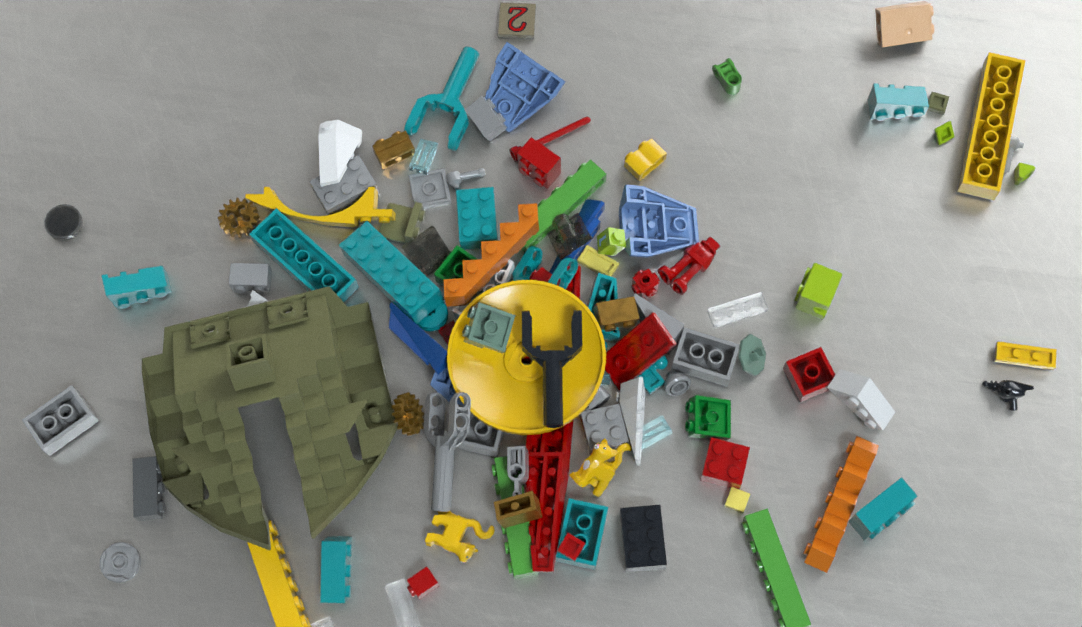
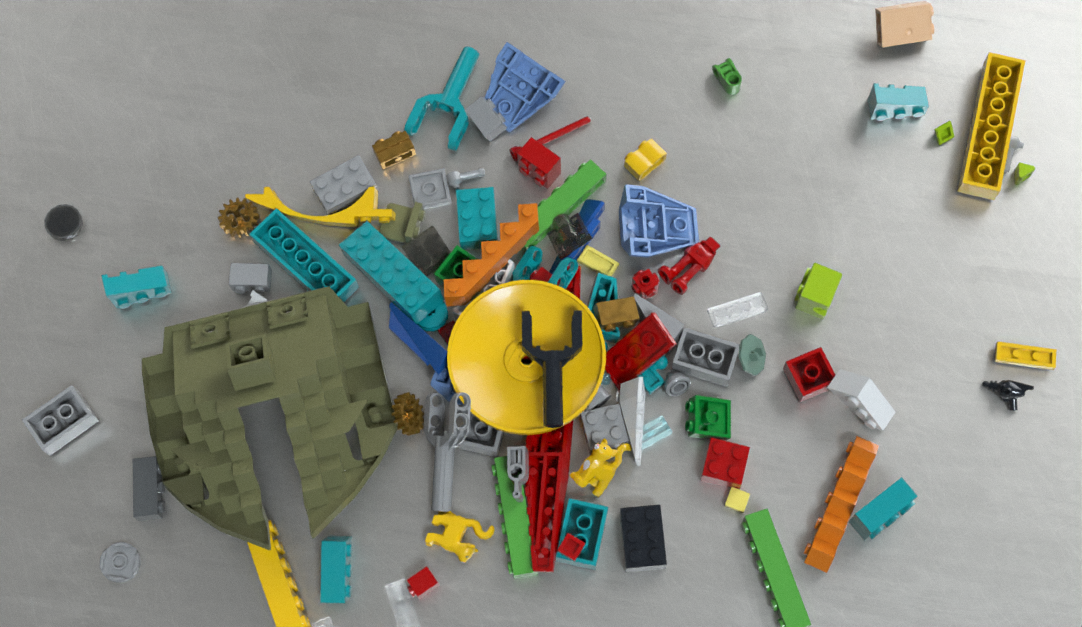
(336, 147): white wedge -> none
(419, 167): clear light blue tile -> none
(488, 327): sand green plate -> none
(517, 20): dark tan tile -> none
(517, 509): pearl gold brick -> none
(611, 241): lime brick -> none
(938, 103): olive tile -> none

